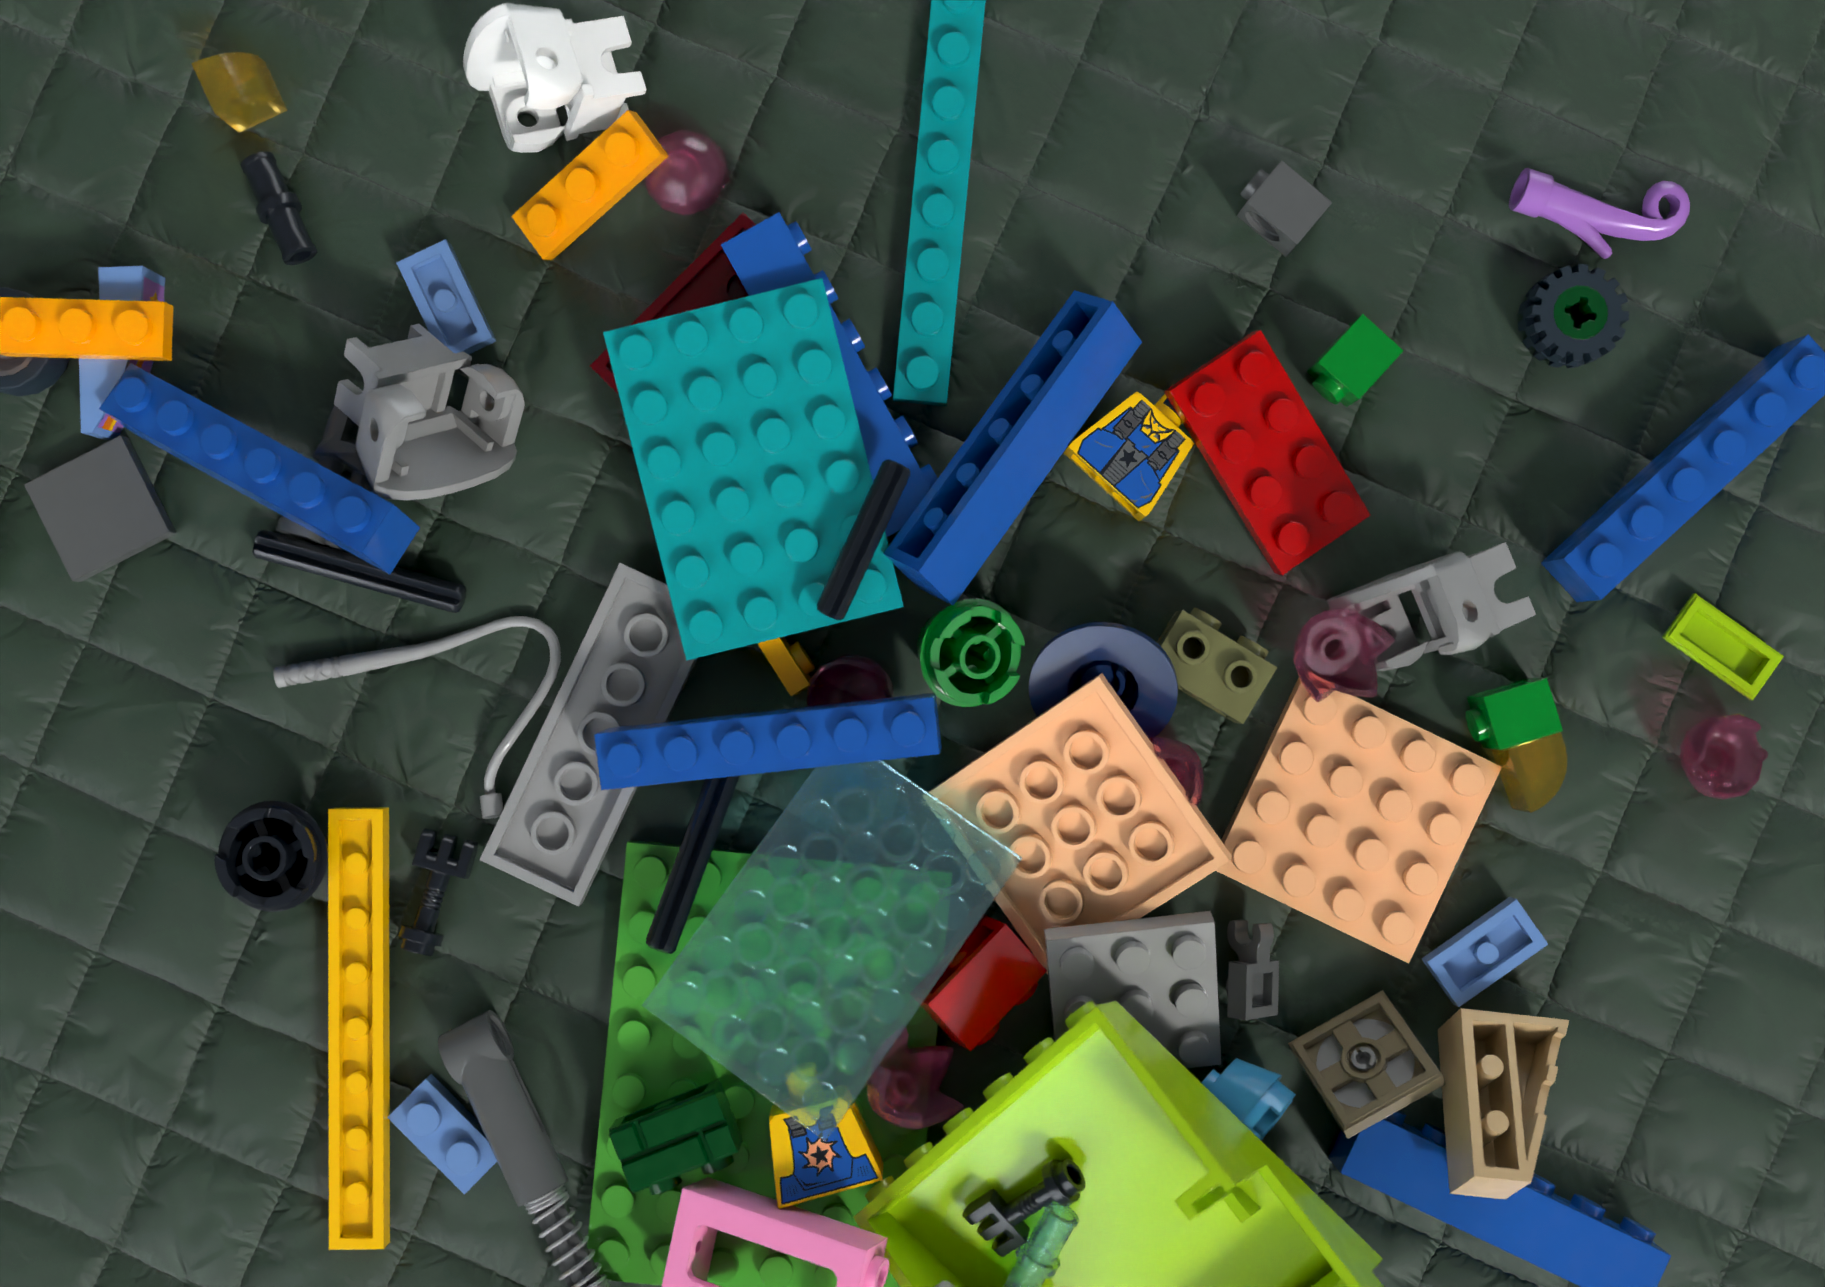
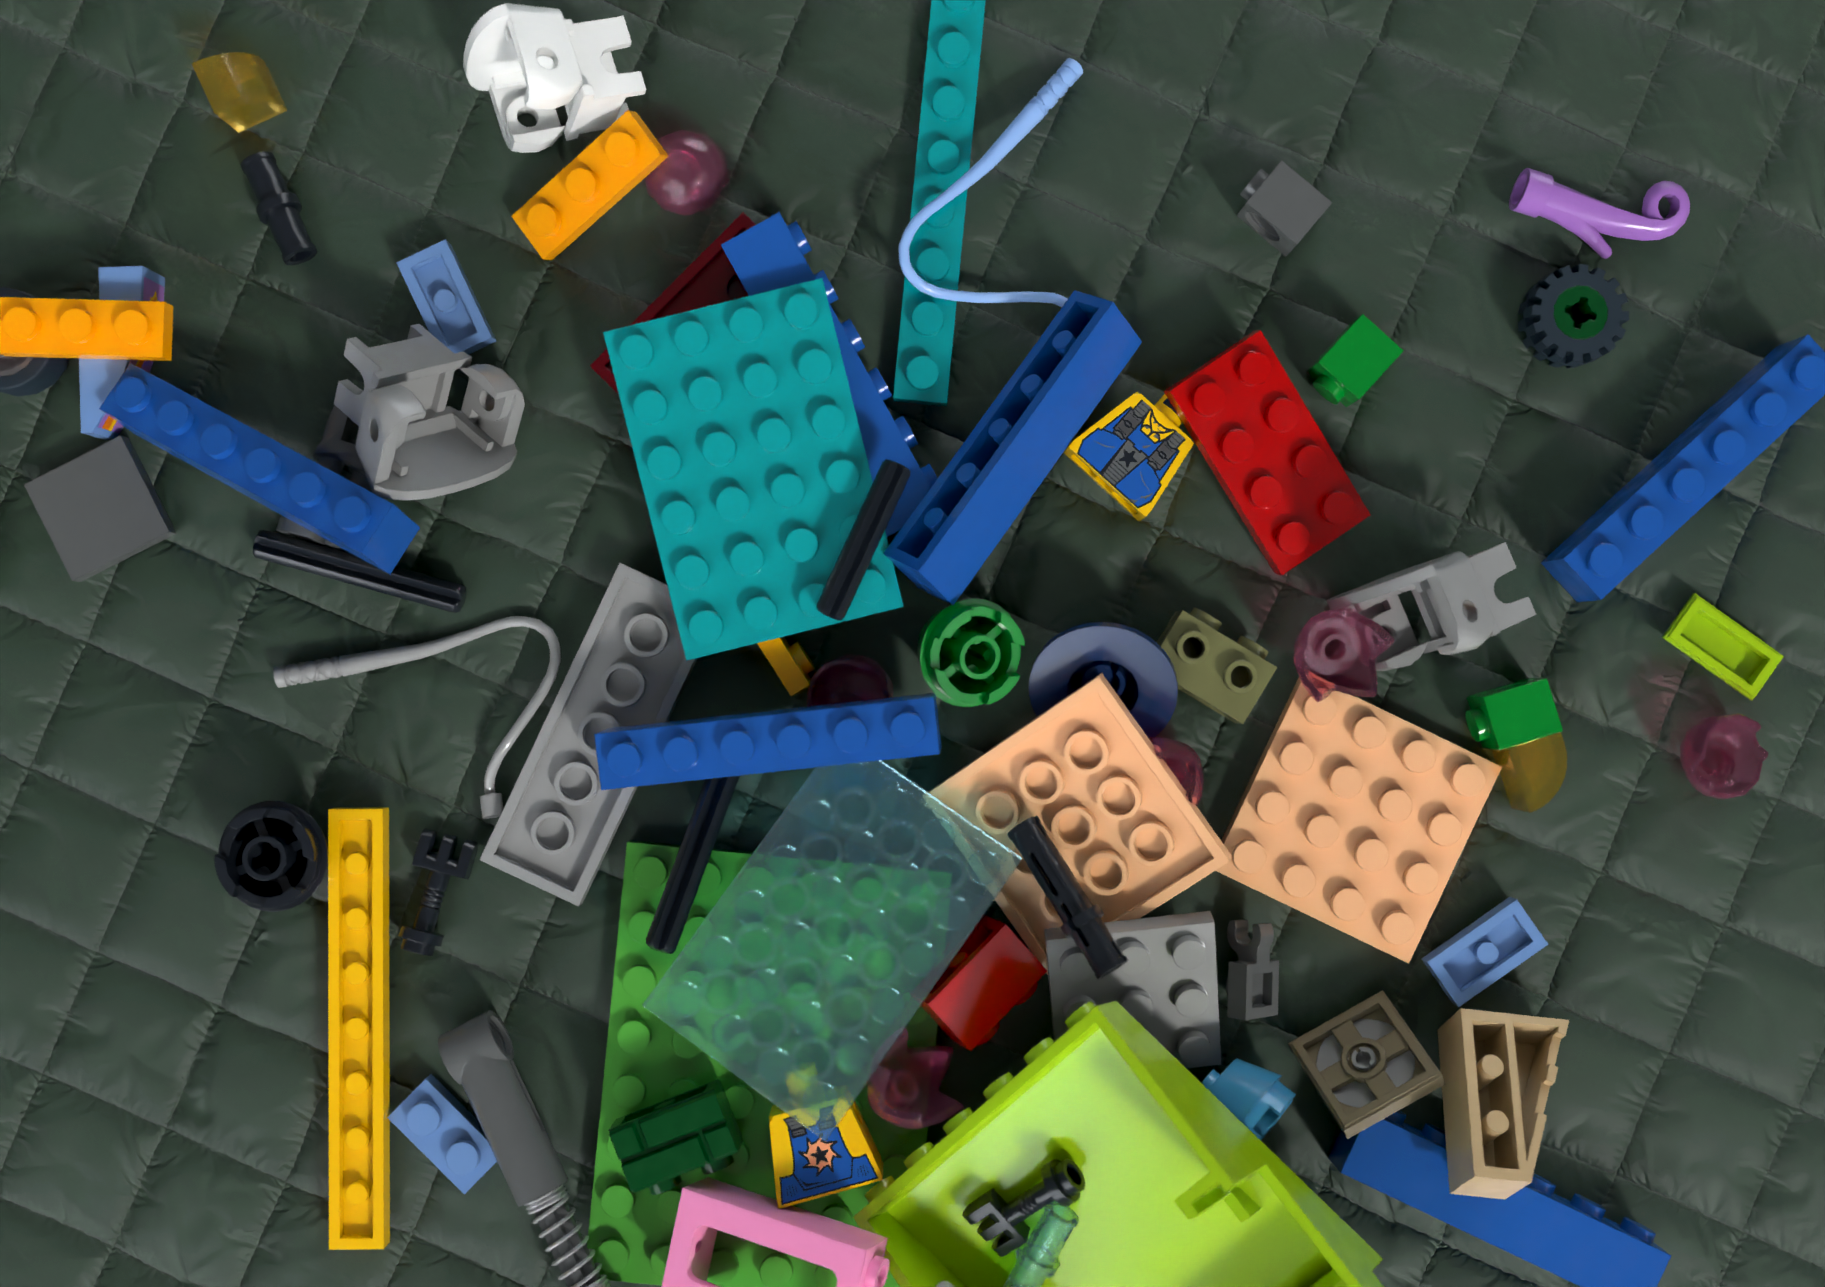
(1013, 134): none -> light blue piece
(1079, 916): none -> black pin

